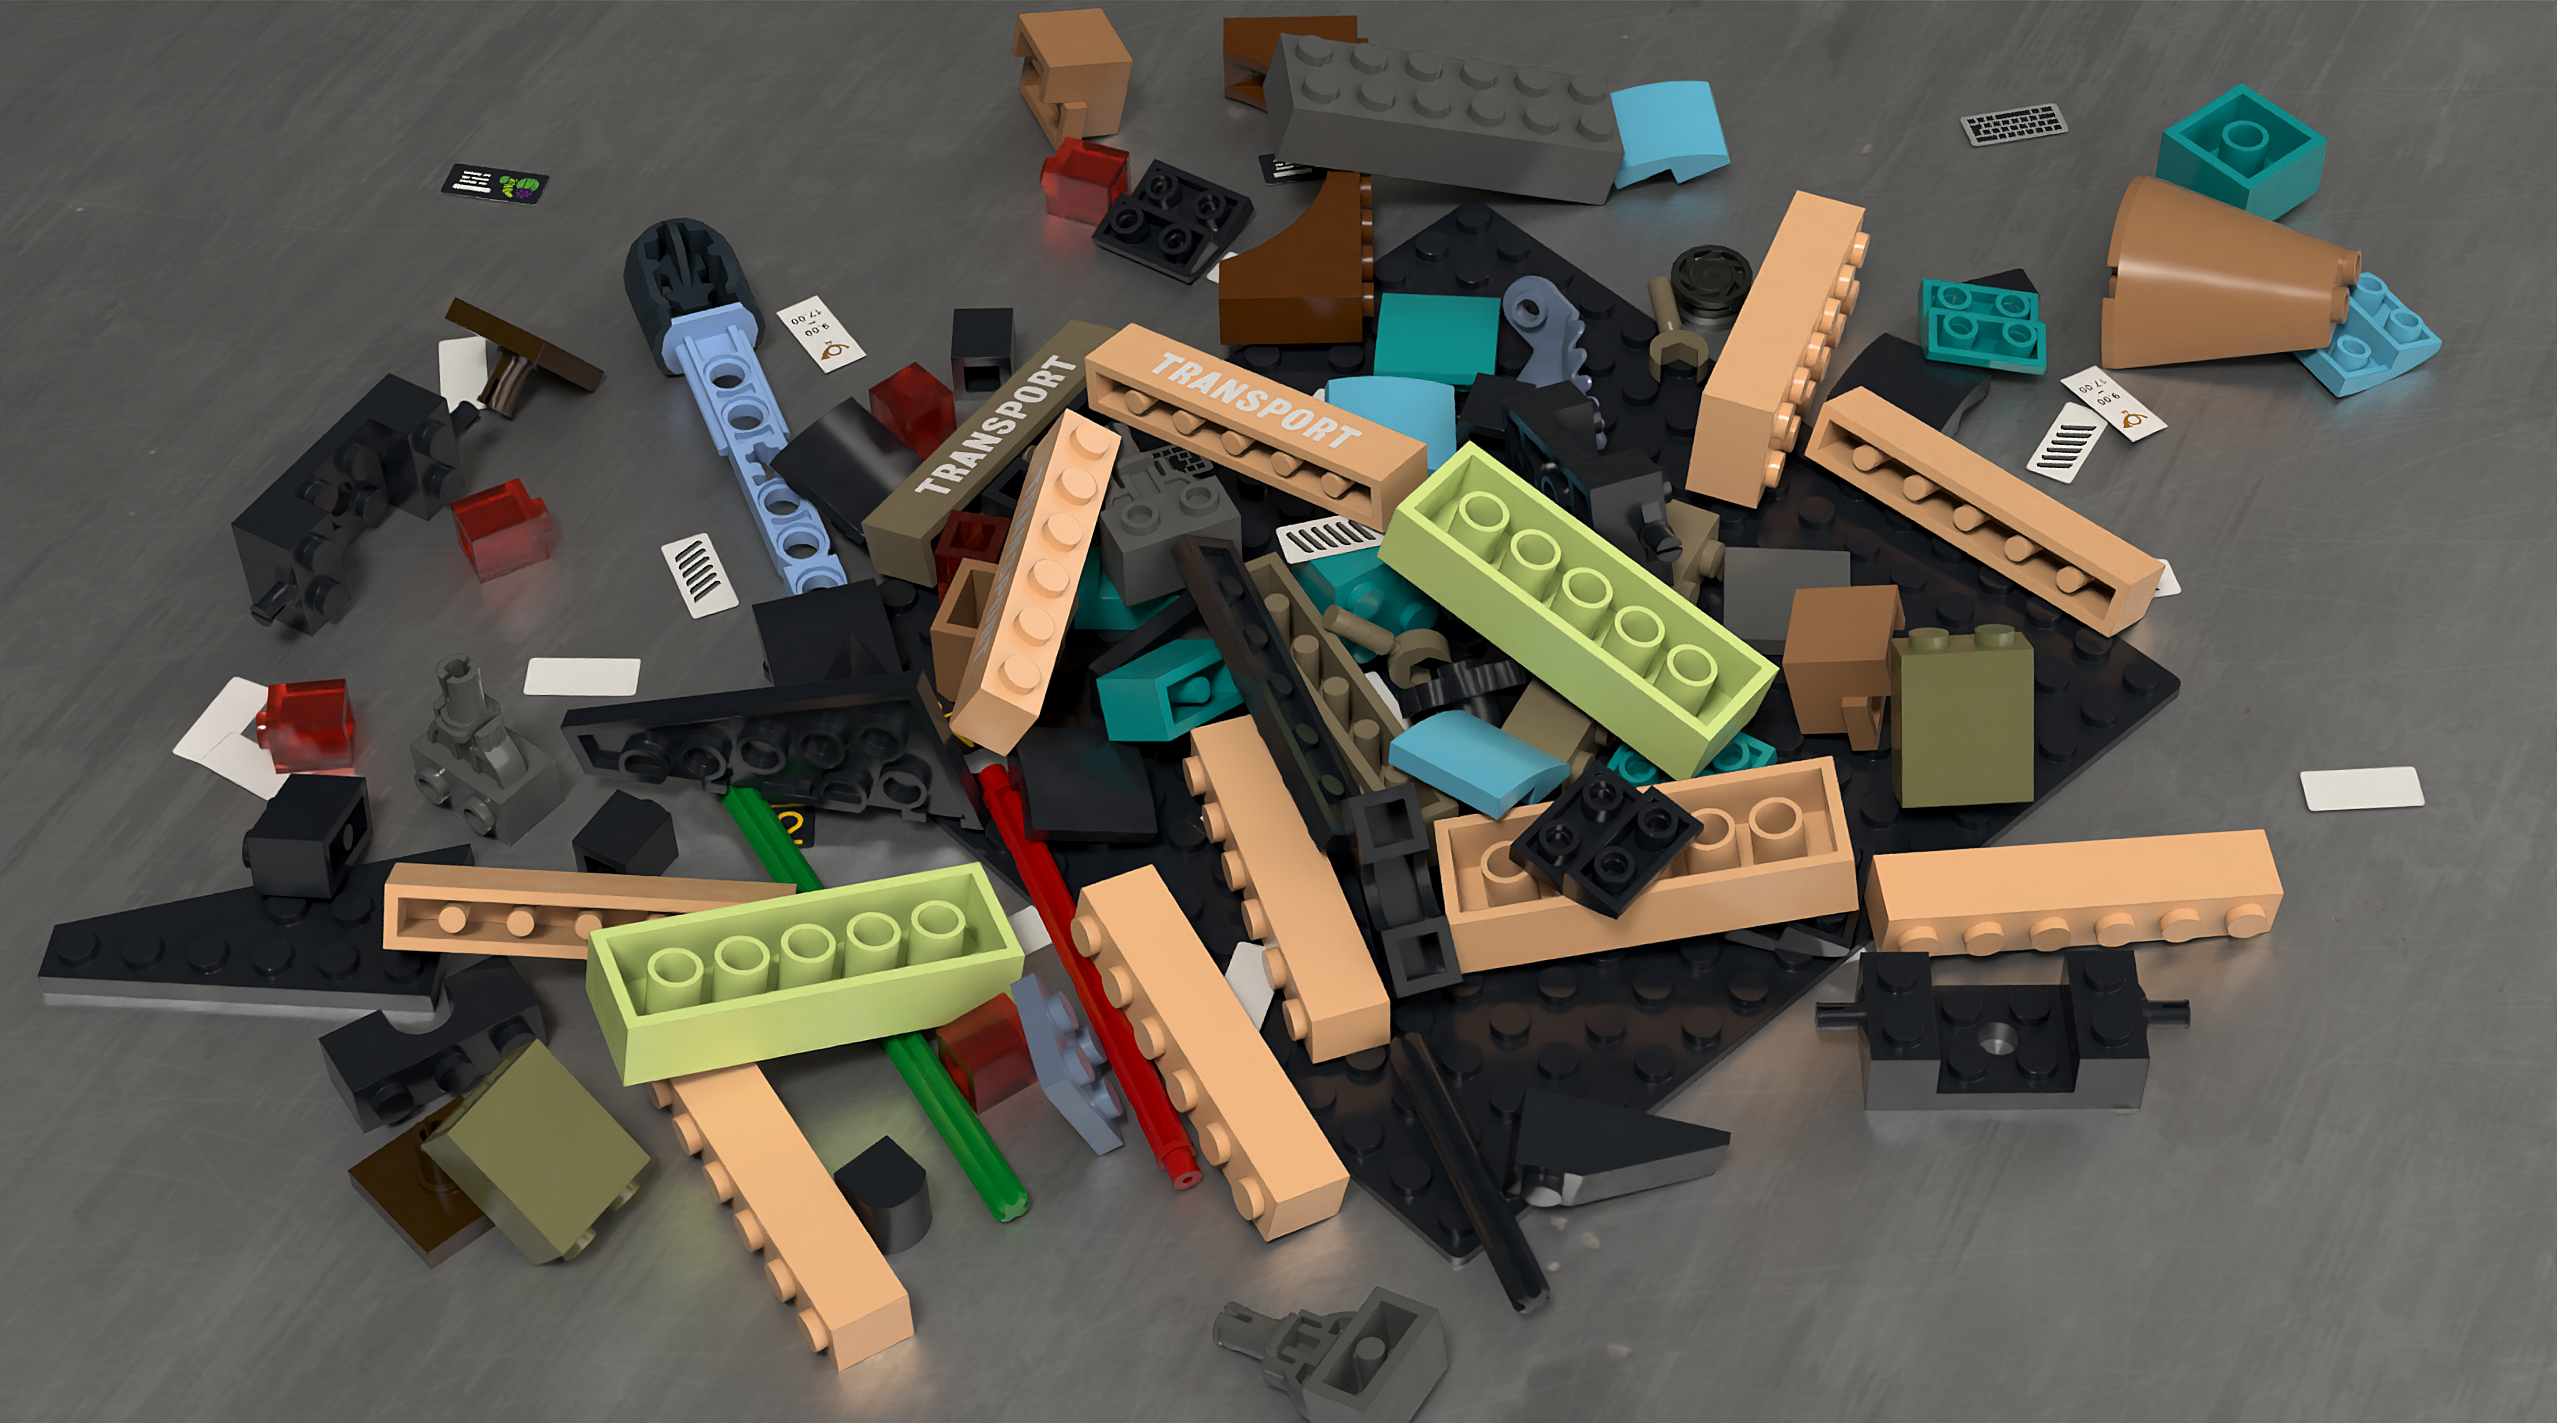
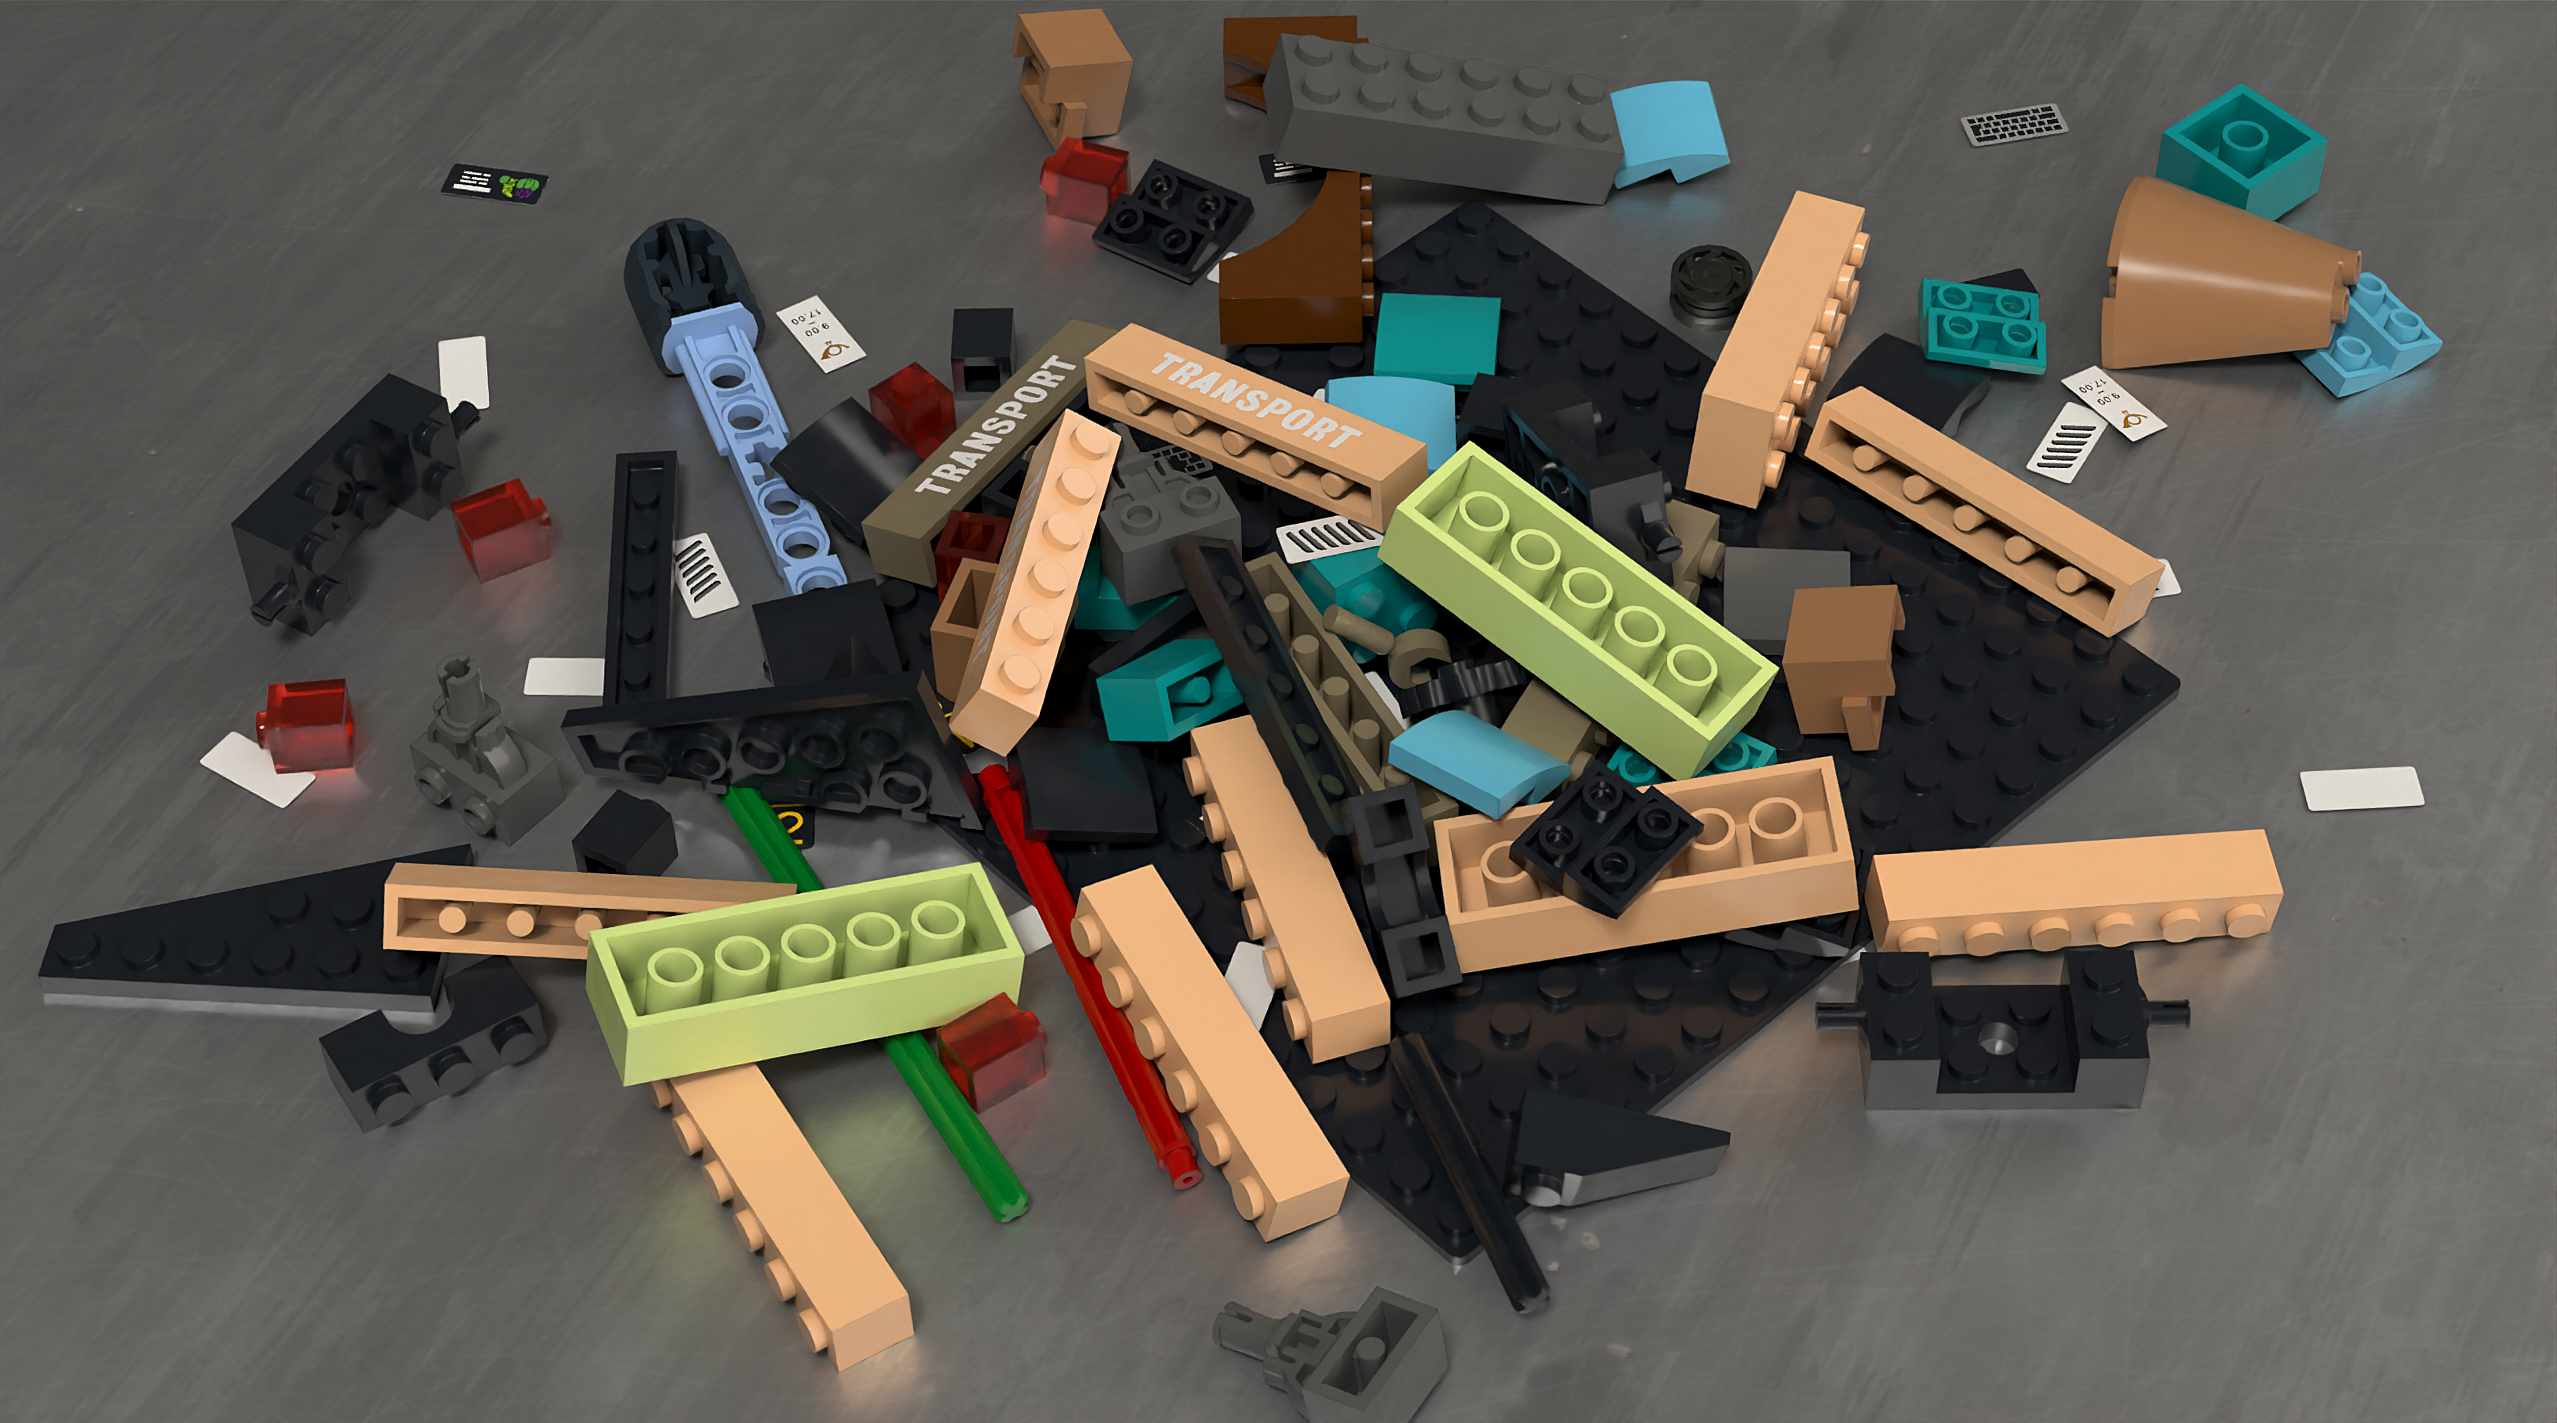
(228, 713): white sticker -> none
(308, 836): black brick -> none
(418, 1194): dark brown tile -> none
(518, 357): dark brown tile -> none
(538, 1154): olive brick -> none
(641, 578): none -> black plate
(887, 1195): black piece -> none
(1069, 1063): sand blue plate -> none
(1550, 334): sand blue plant -> none
(1673, 341): dark tan piece -> none
(1962, 717): olive brick -> none

